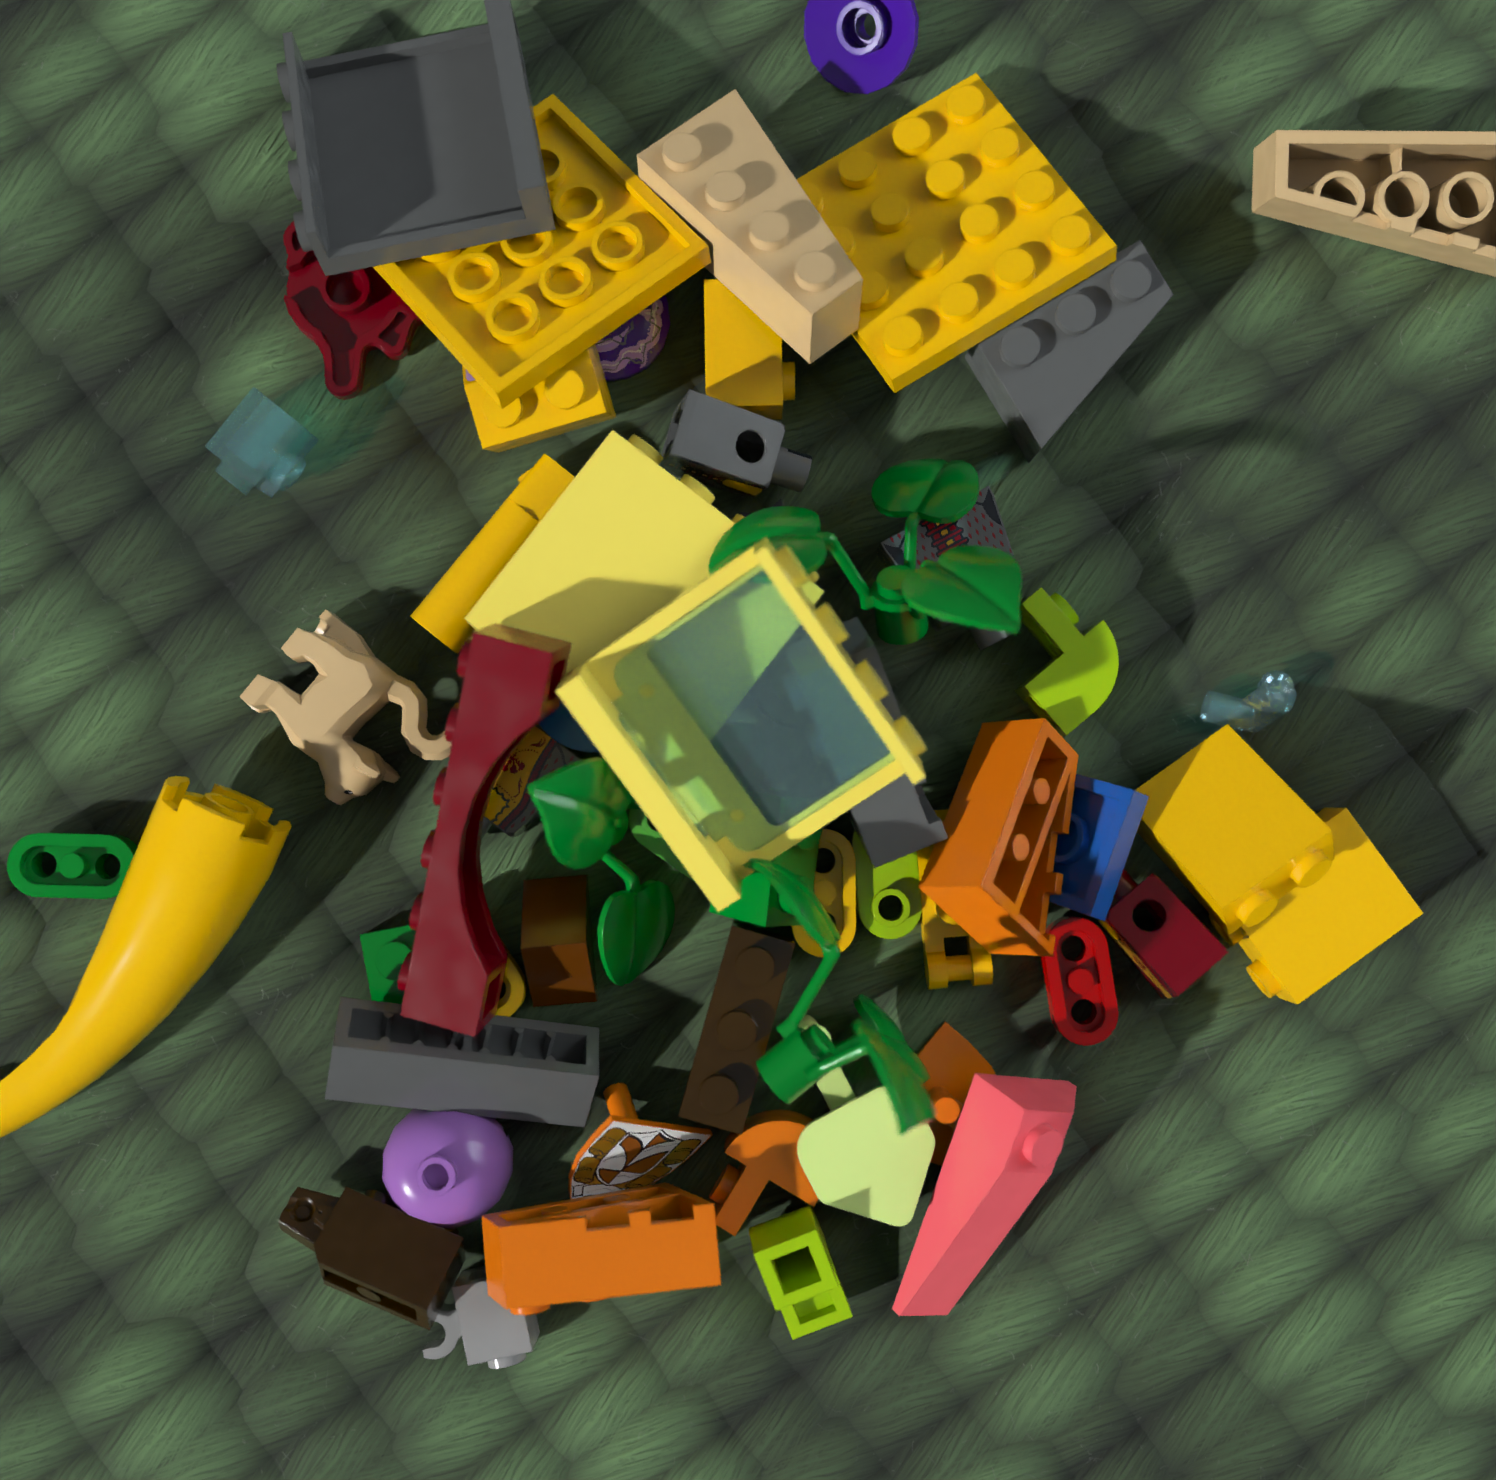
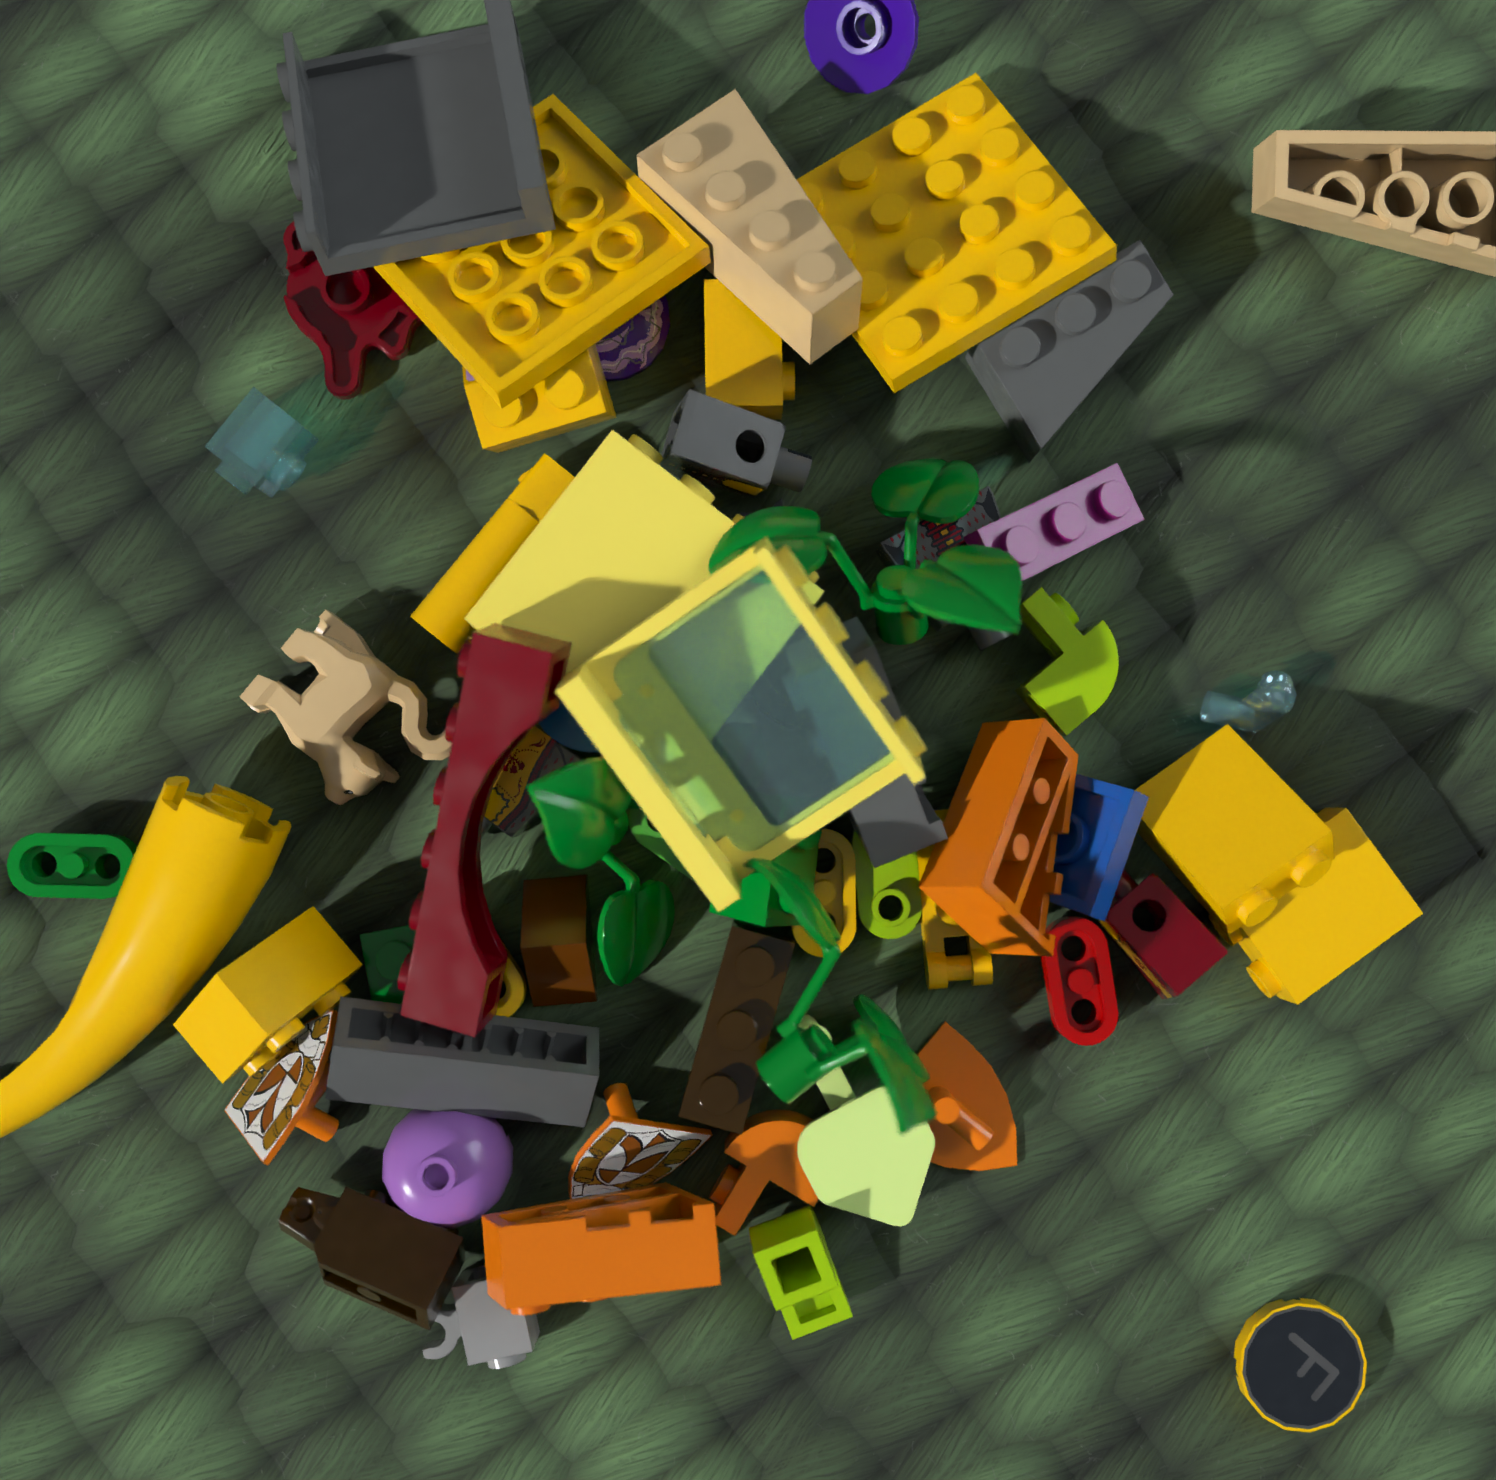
(259, 998): none -> yellow brick
(287, 1092): none -> shield
(988, 1179): coral wedge -> none
(1063, 522): none -> plate
(1300, 1364): none -> black tile

